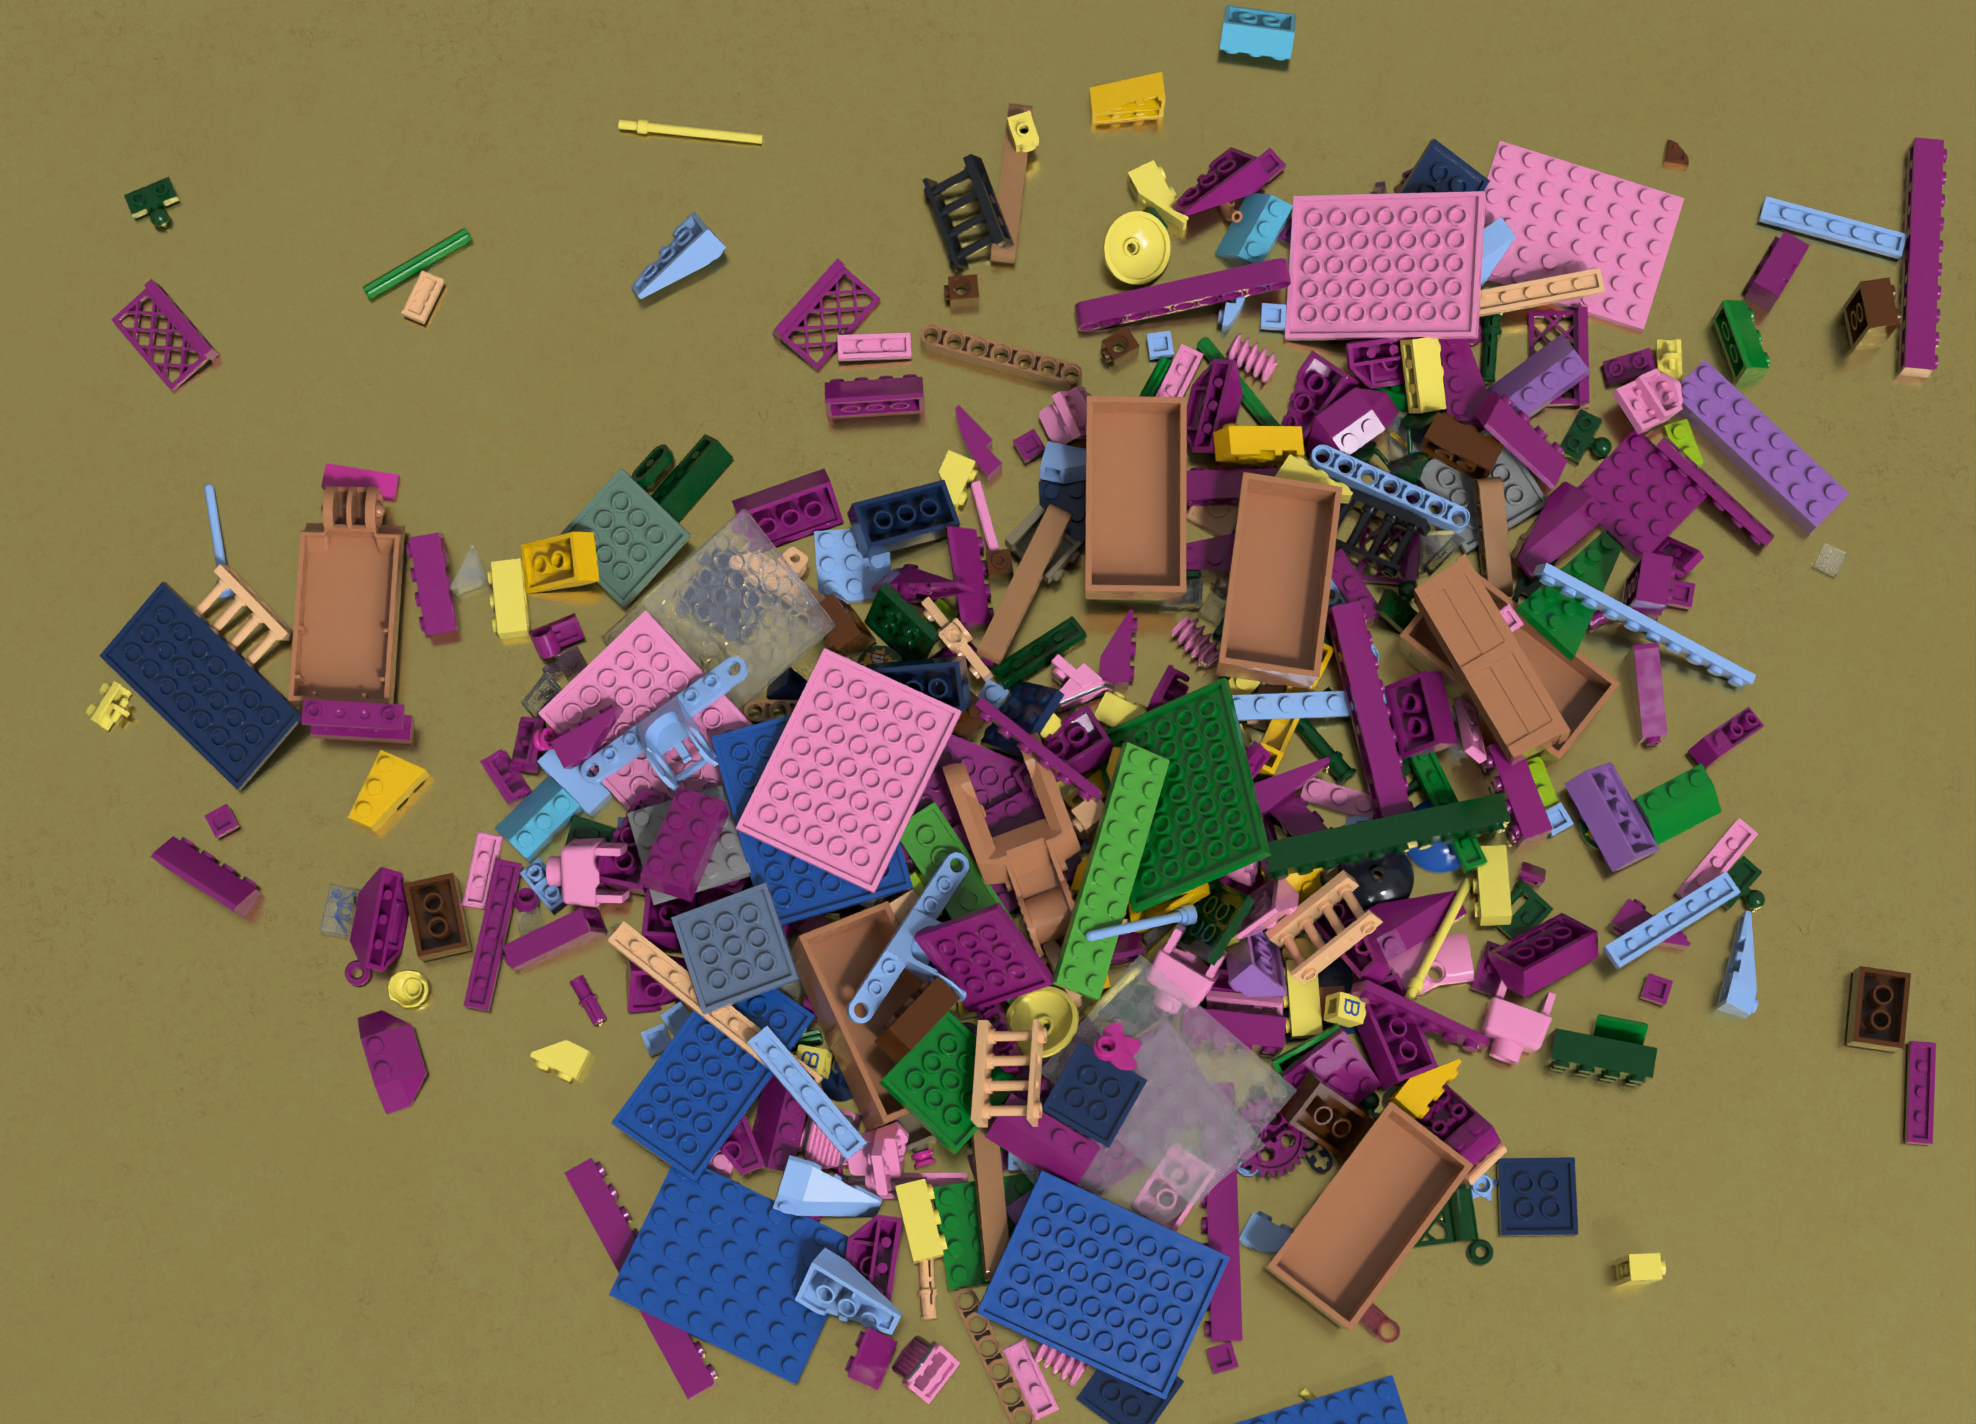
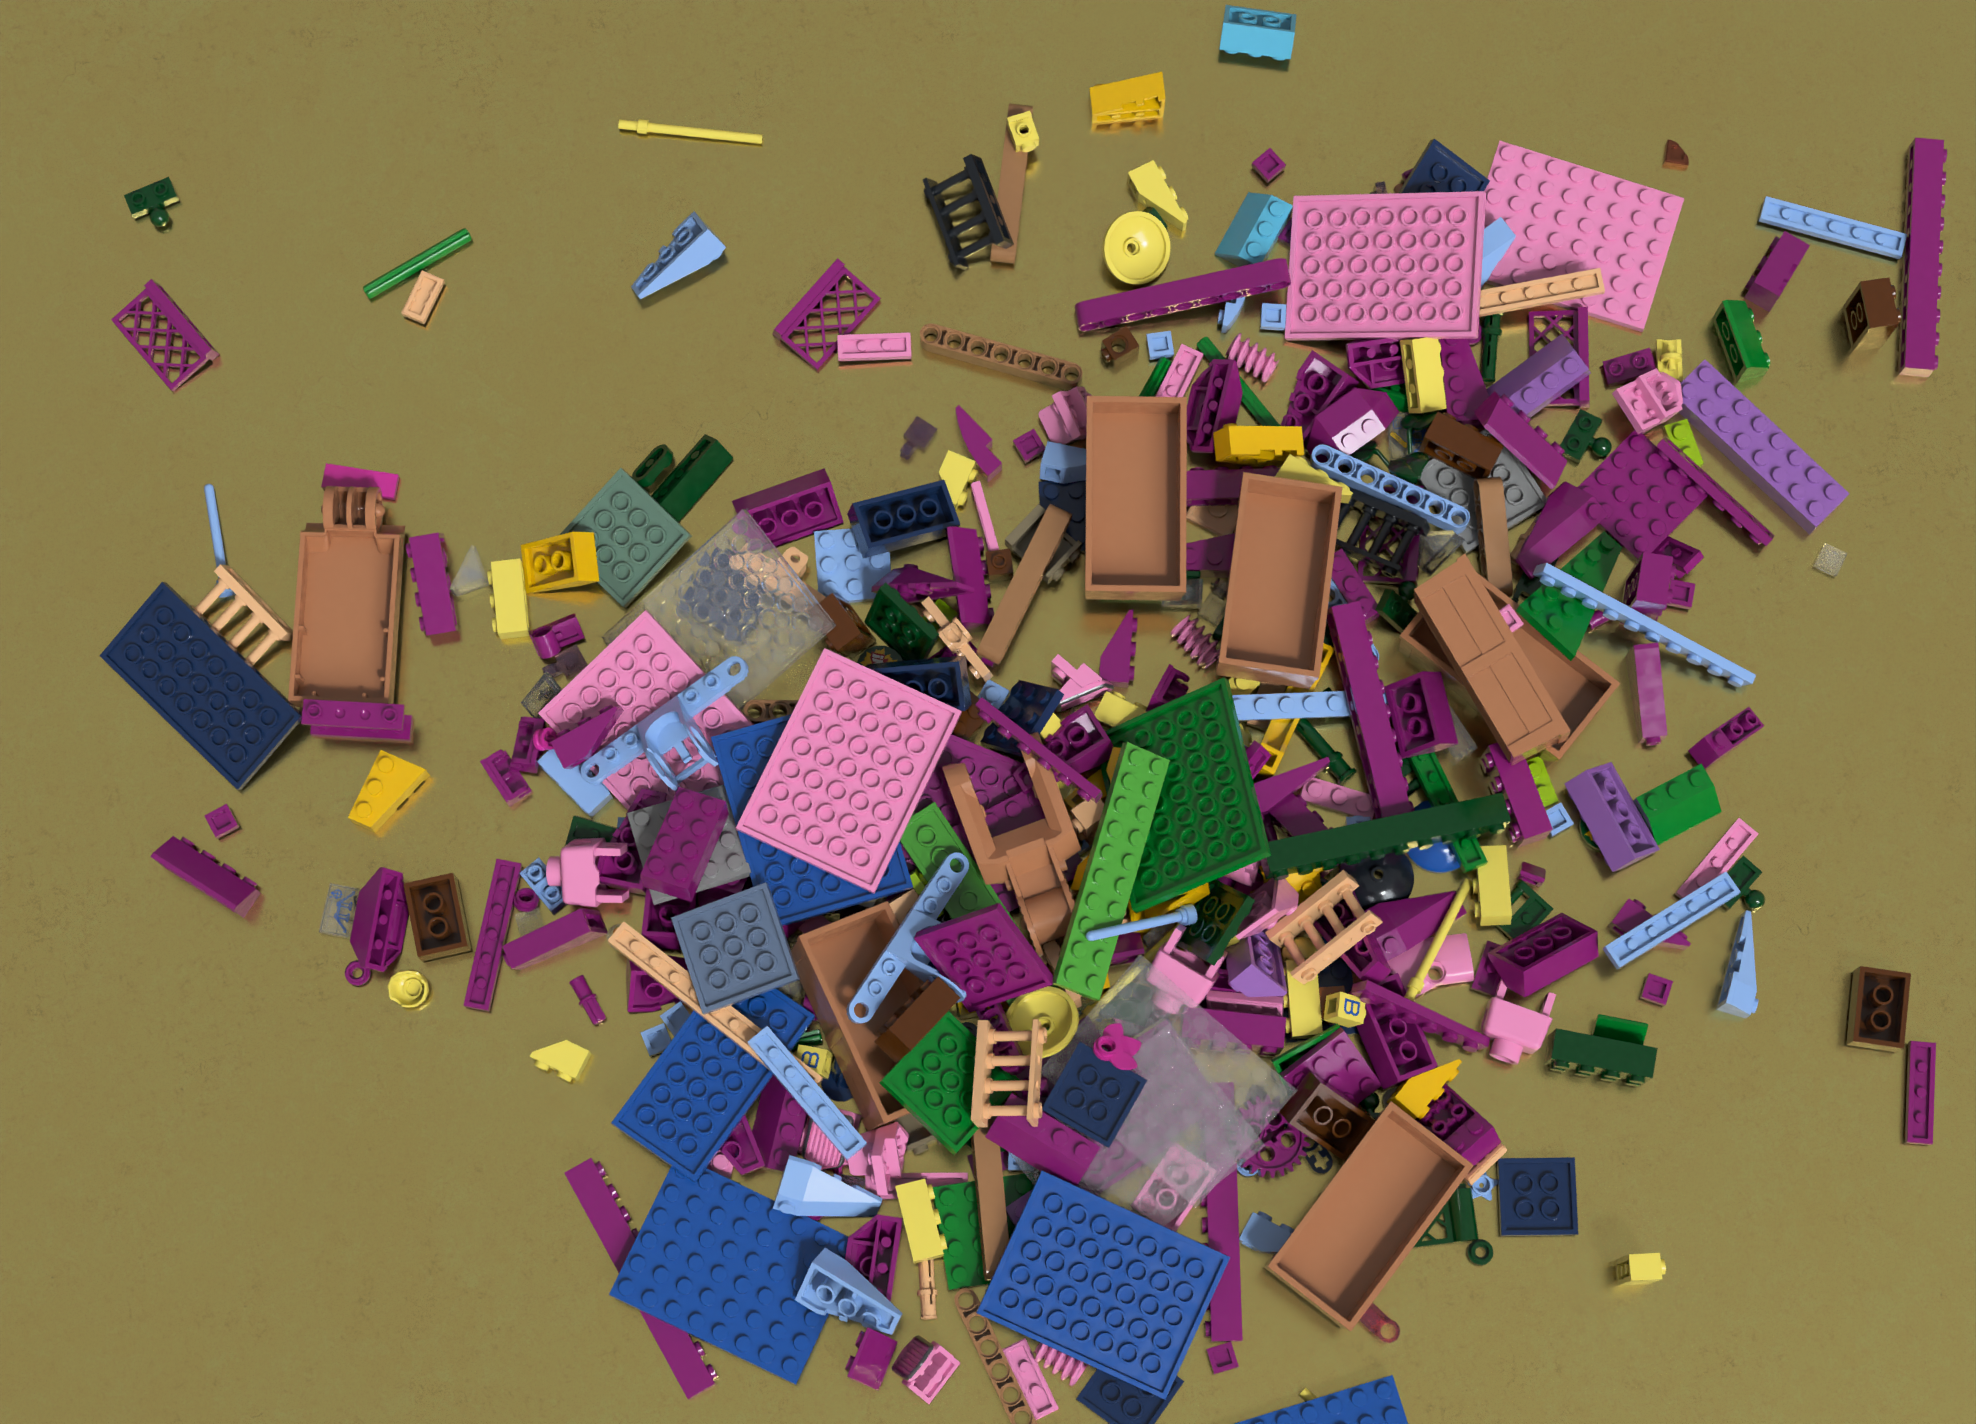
(111, 706): light yellow hips -> none
(392, 1059): magenta wedge -> none
(482, 866): bright pink tile -> none
(539, 819): medium azure slope -> none
(787, 686): dark blue panel -> none
(874, 396): magenta slope -> none
(917, 435): none -> plate
(923, 1158): dark pink bush -> none
(968, 282): reddish brown brick -> none
(1038, 652): dark green plate -> none
(1229, 178): magenta wedge -> none
(1230, 214): nougat arm -> none
(1470, 729): bright pink tile -> none

